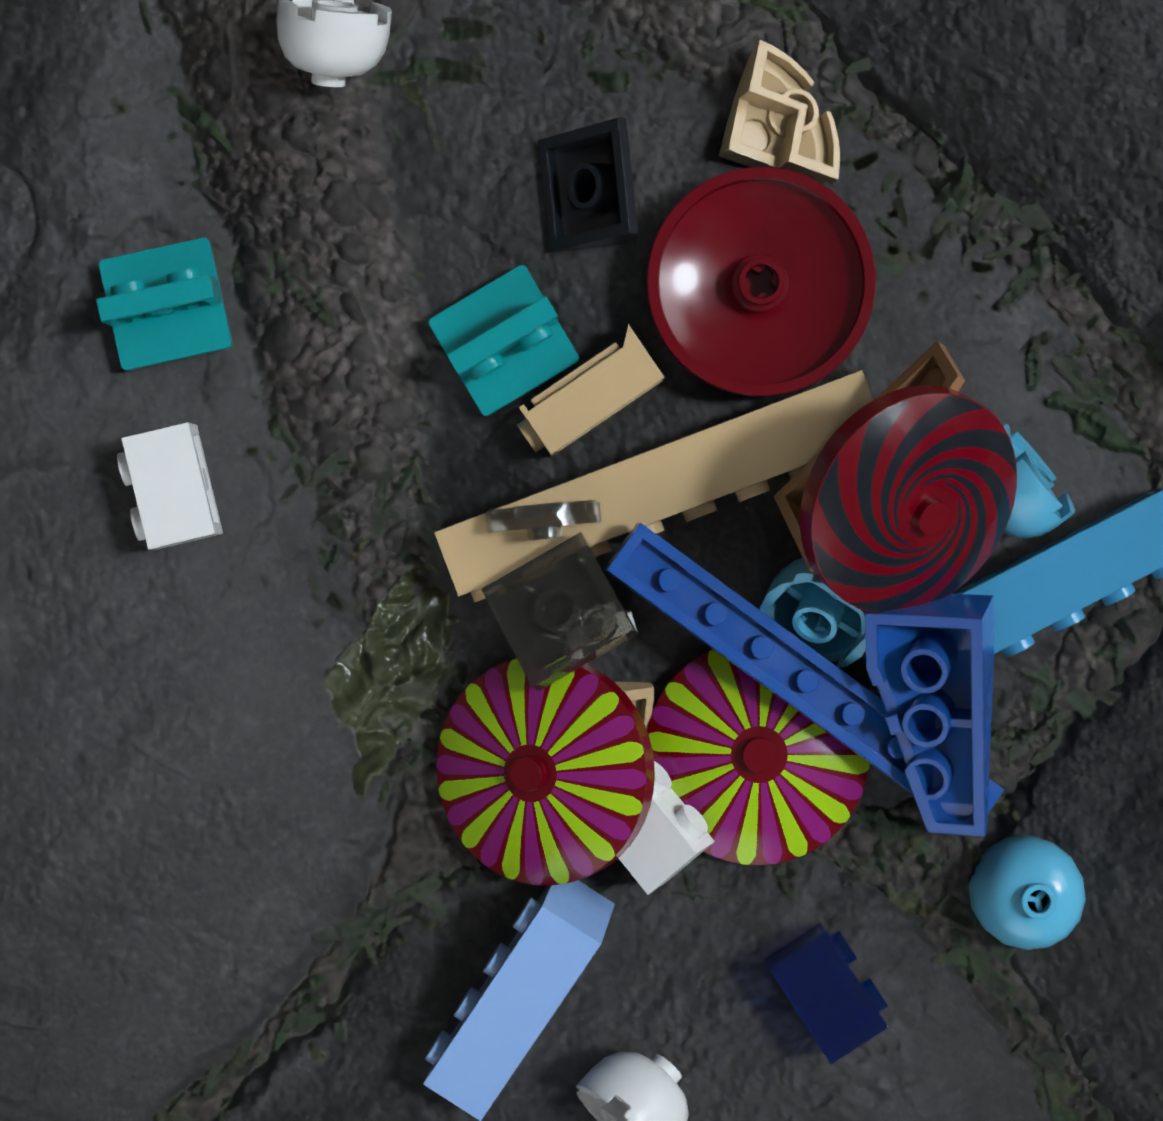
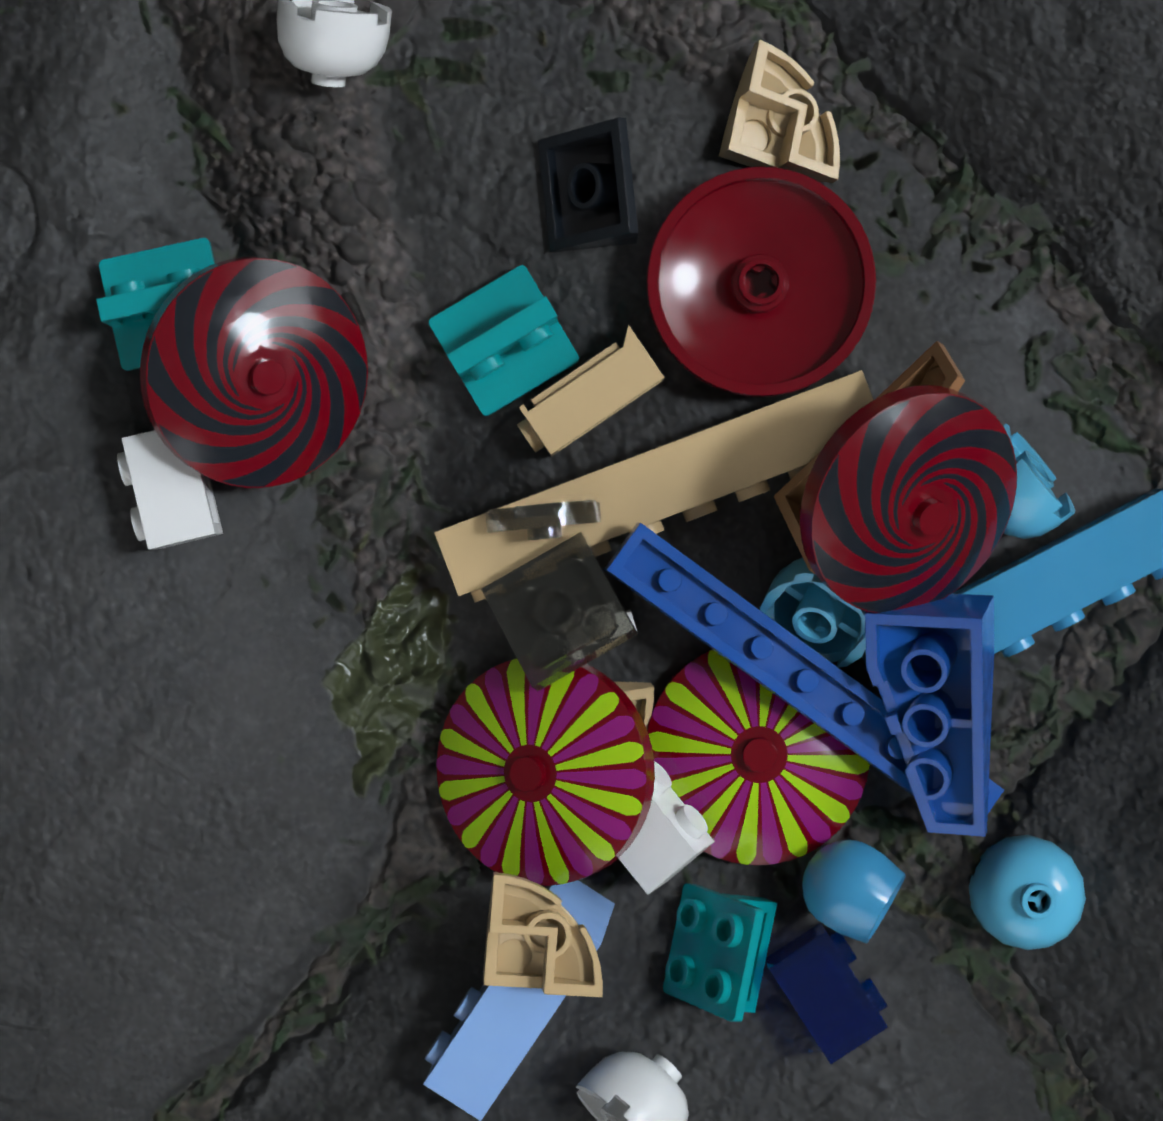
(254, 372): none -> dish
(537, 942): none -> tan brick
(719, 951): none -> teal bracket
(851, 888): none -> dark azure helmet

